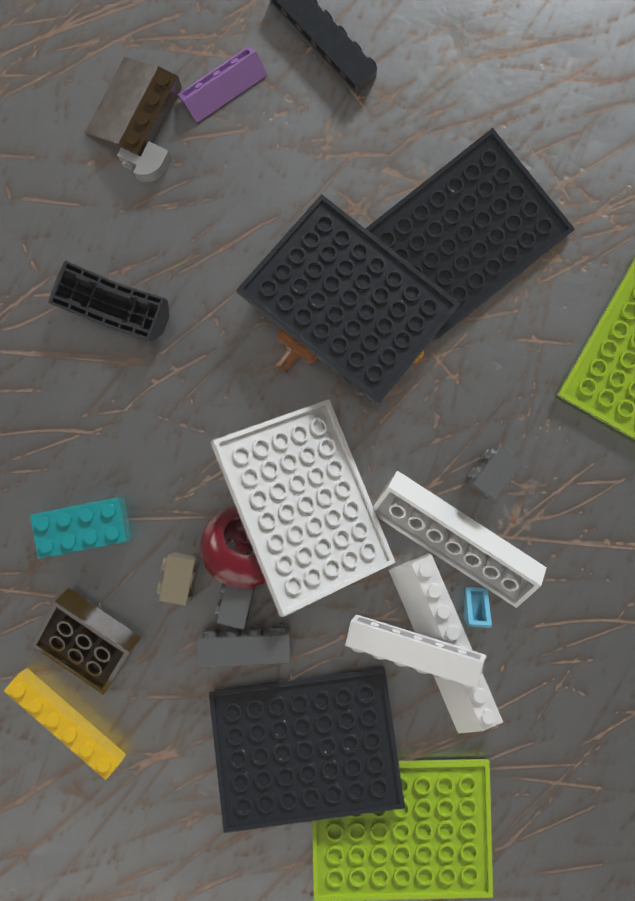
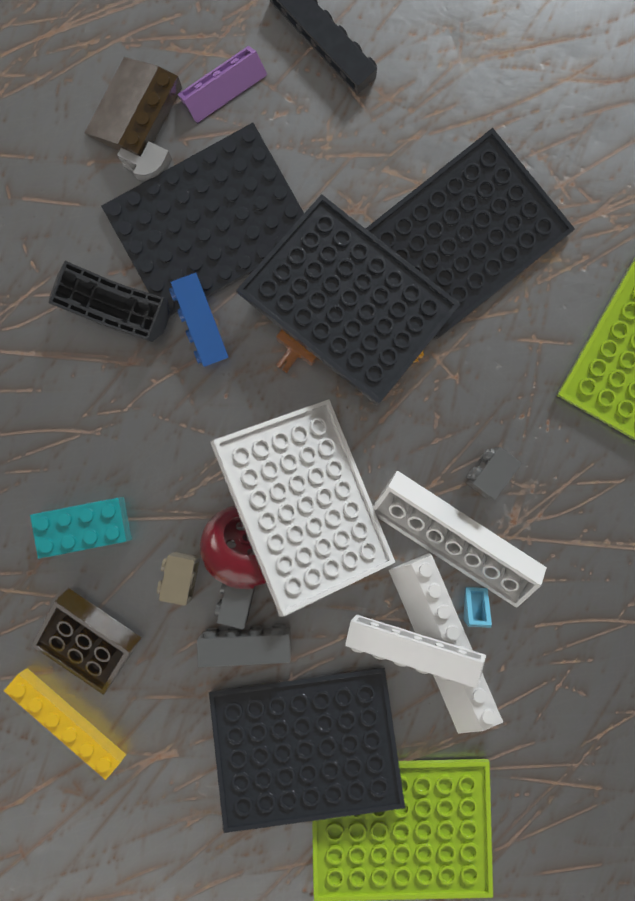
(199, 319): none -> blue brick
(206, 216): none -> black plate

